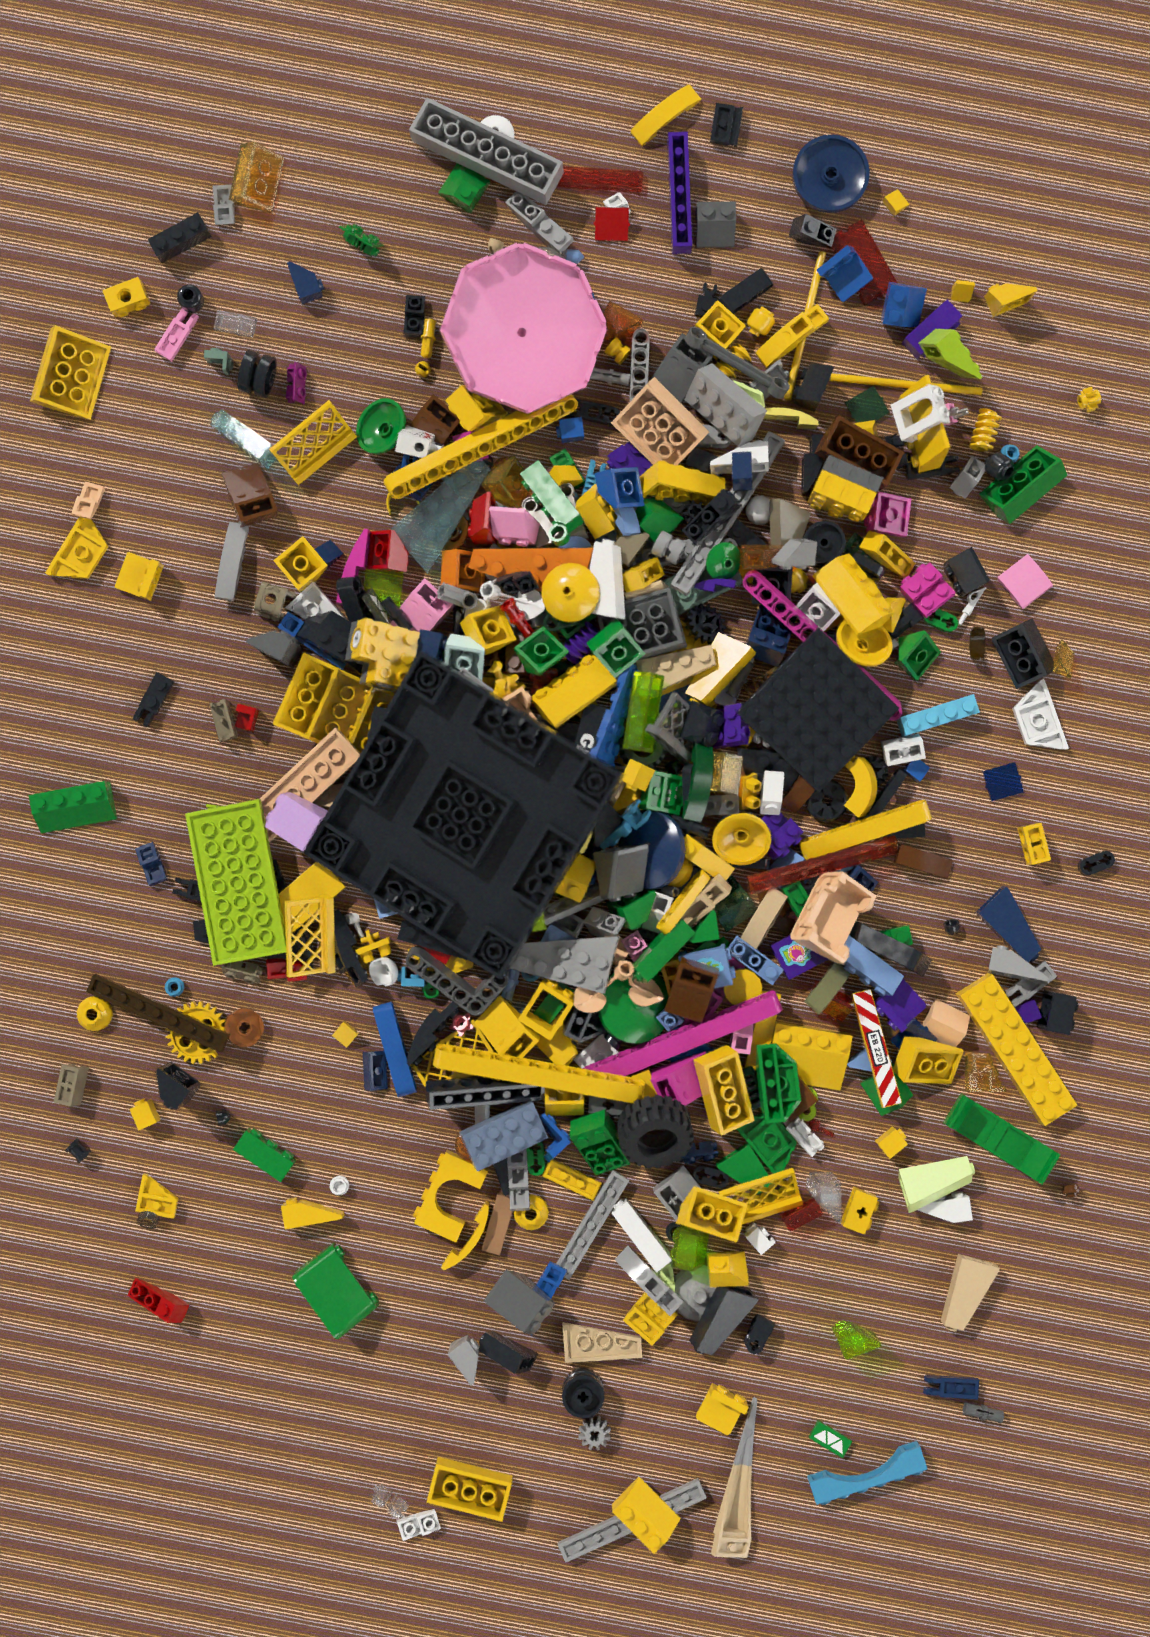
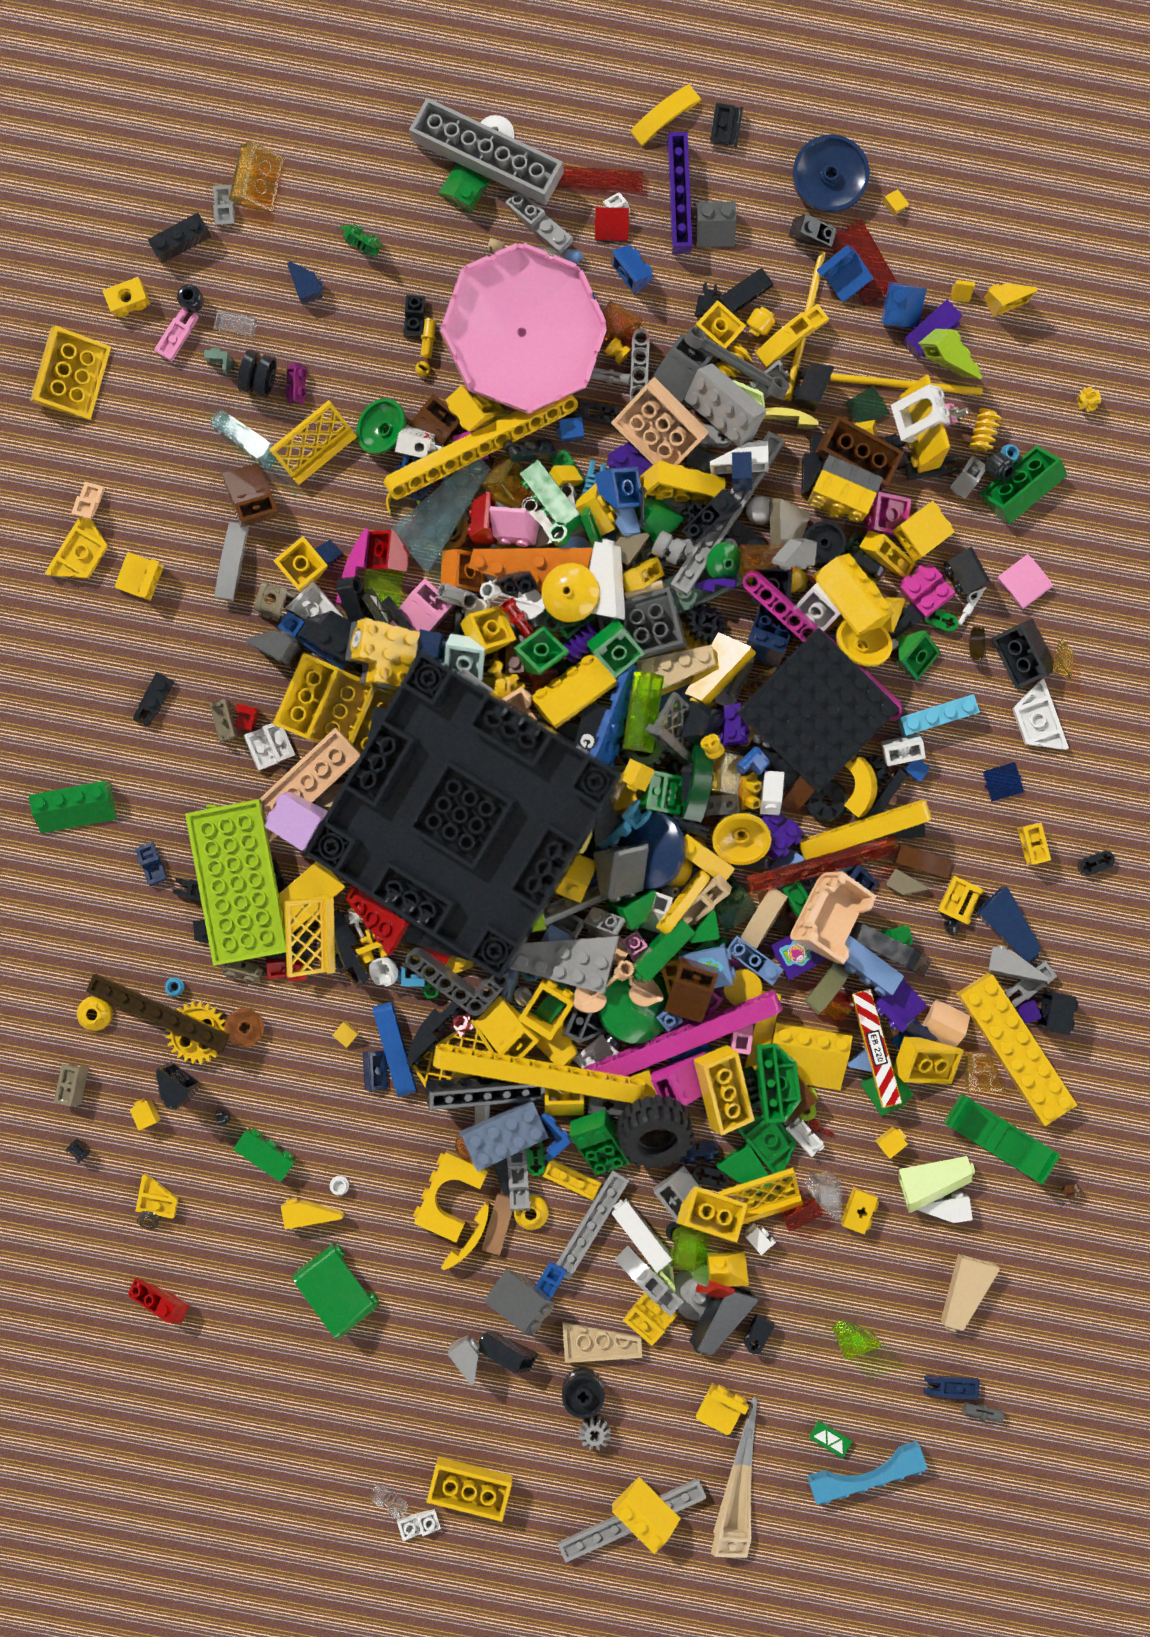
(268, 746): none -> white slope
(381, 920): none -> red wing
(522, 996): none -> white plate
(530, 450): none -> black plate
(590, 526): none -> green tile
(631, 268): none -> blue slope
(642, 522): none -> black hinge
(712, 746): none -> yellow wheel
(715, 1290): none -> red slope
(755, 760): none -> blue piece
(904, 884): none -> dark tan slope
(923, 531): none -> yellow brick
(954, 899): none -> yellow plate

